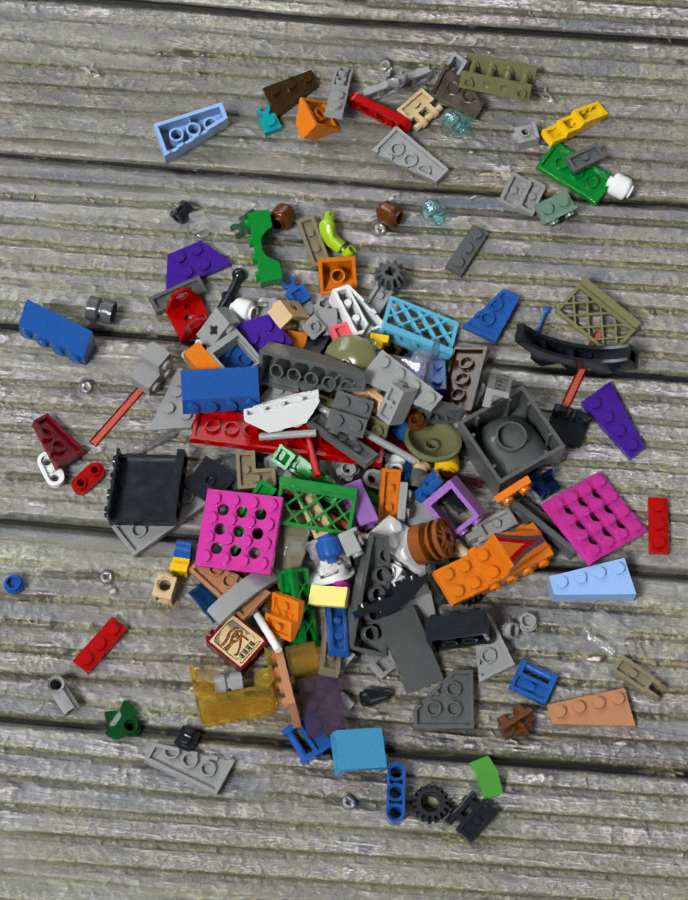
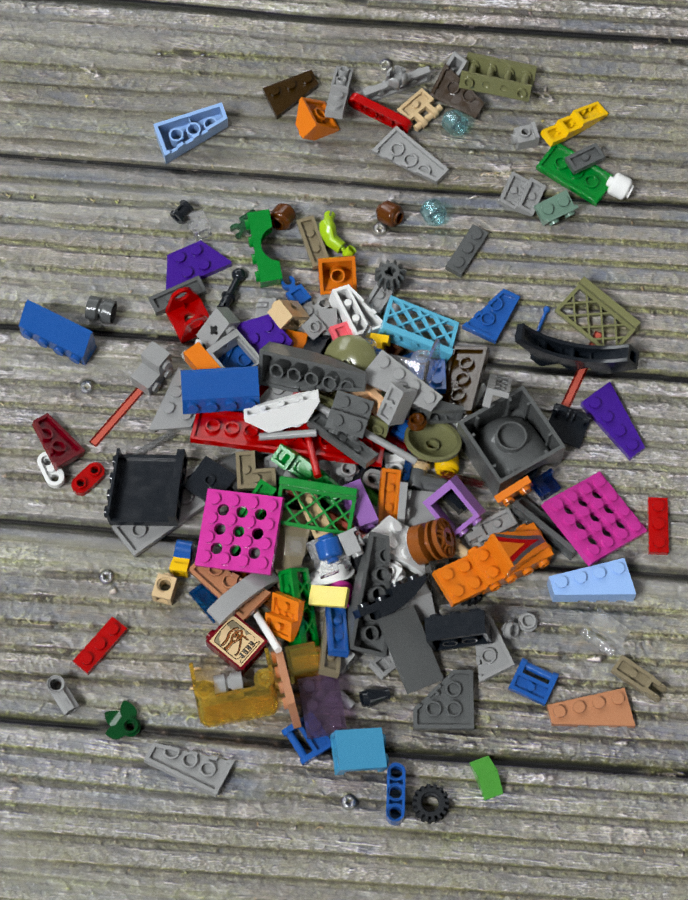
(13, 584): blue plate -> none
(187, 738): black tile -> none
(244, 309): white head -> none
(268, 122): teal plate -> none
(429, 486): blue plate -> none
(477, 819): black plate -> none
(518, 724): reddish brown hips -> none

